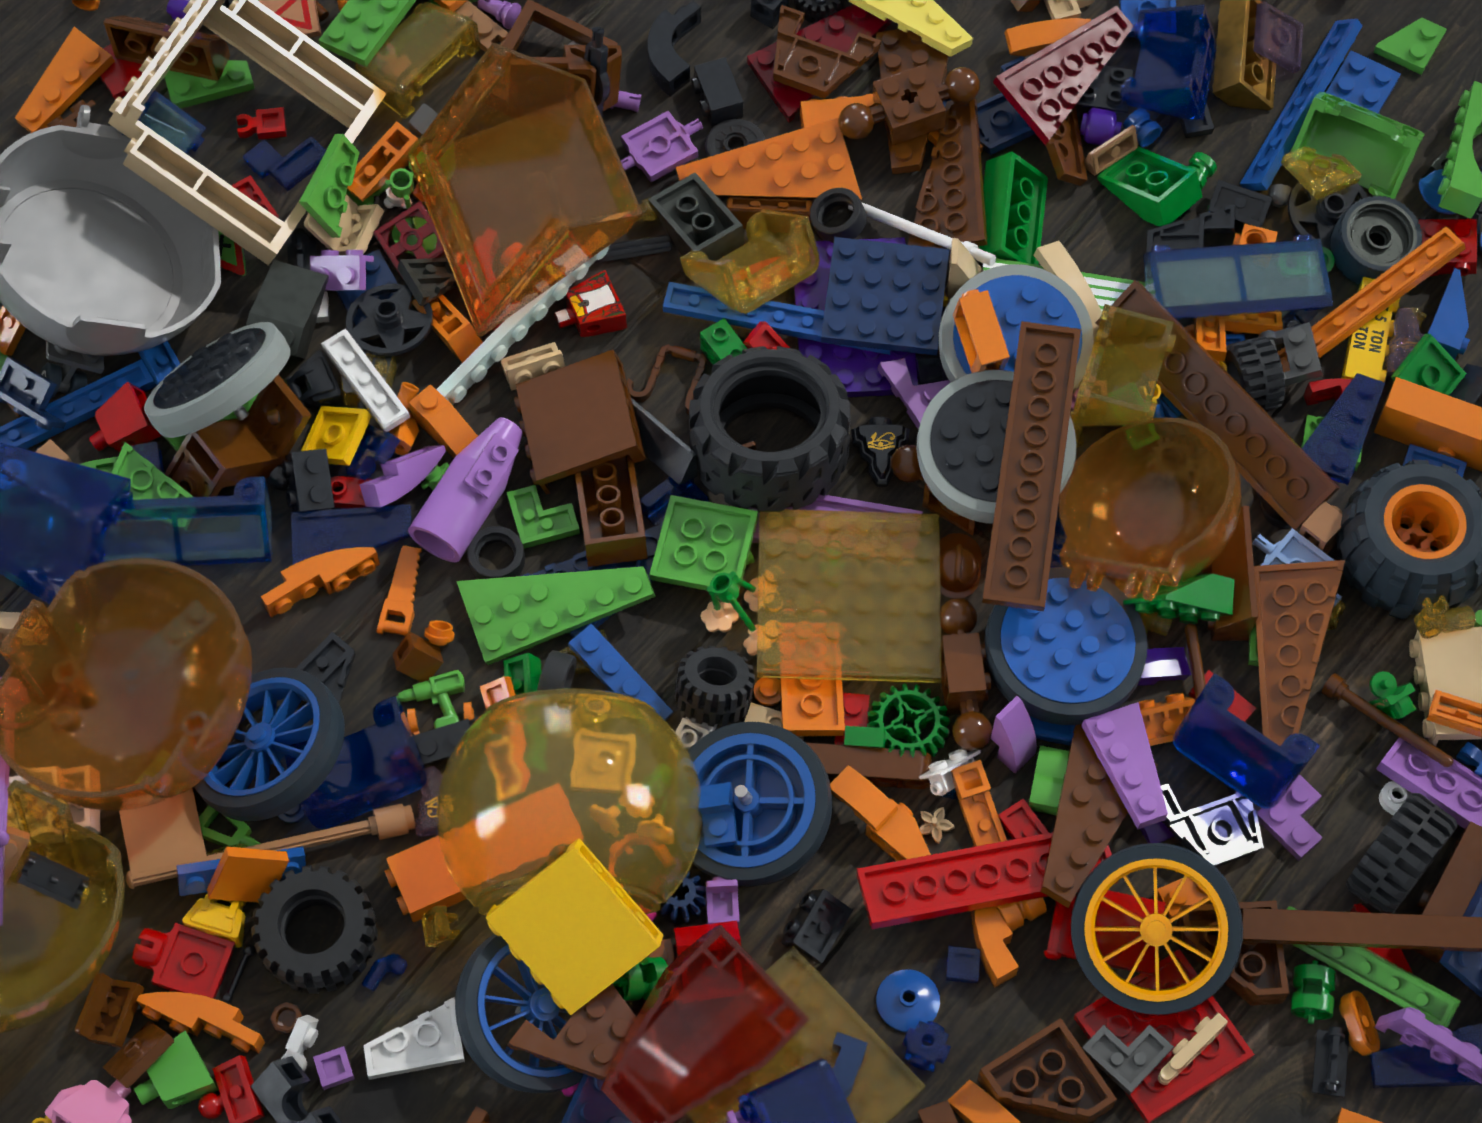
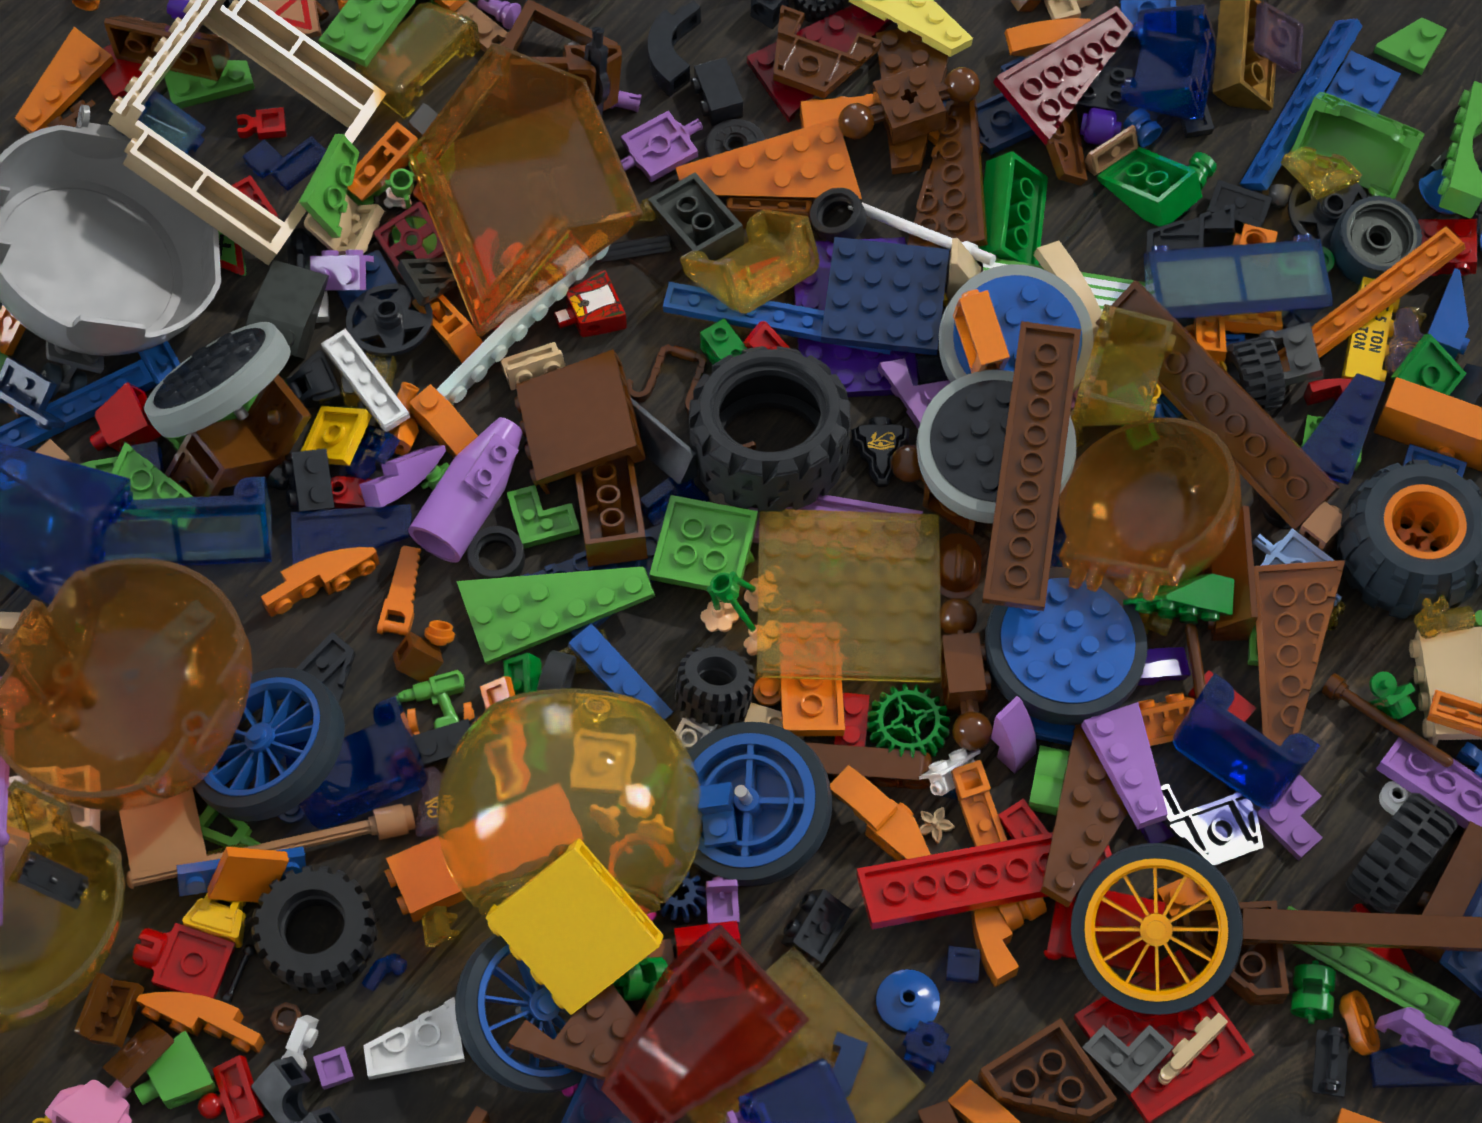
(865, 736): green piece -> none

